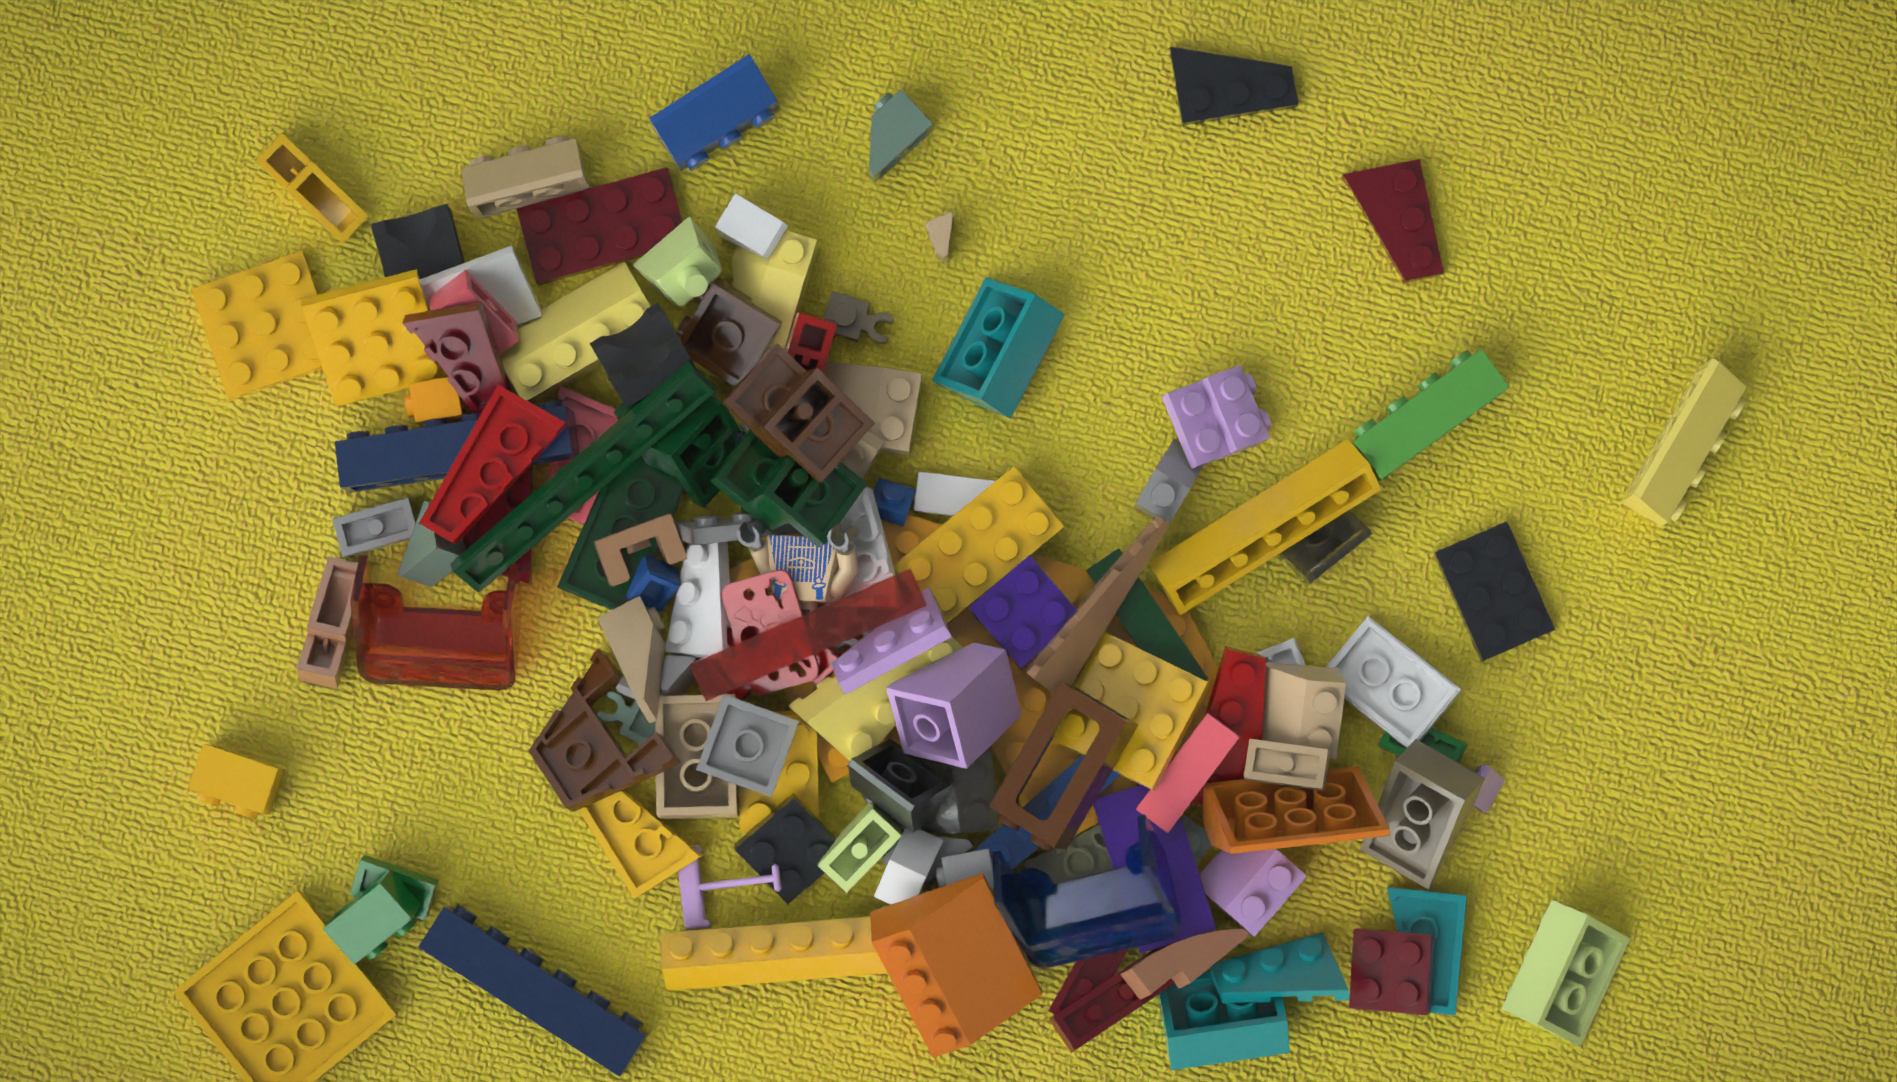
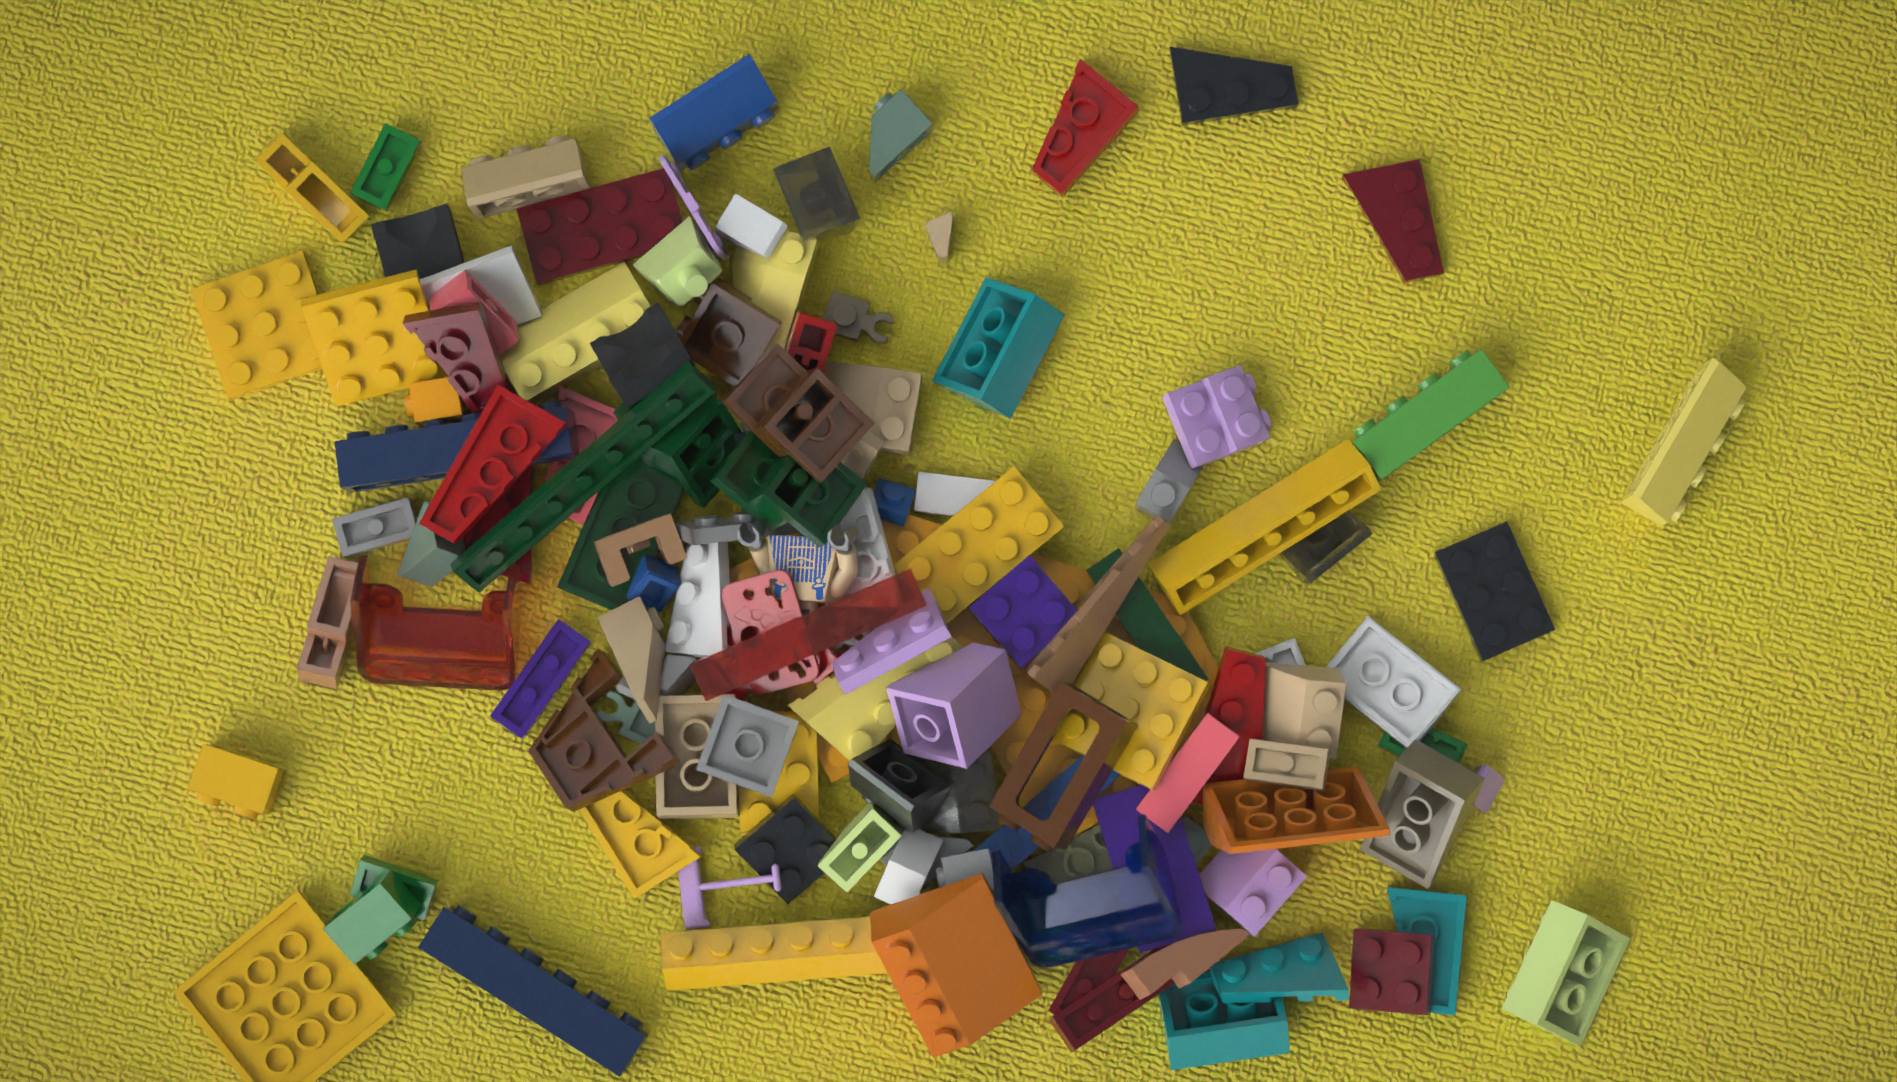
(386, 167): none -> green plate
(540, 679): none -> dark purple plate
(713, 238): none -> lavender axle
(817, 195): none -> clear smoke slope
(1085, 126): none -> red wing

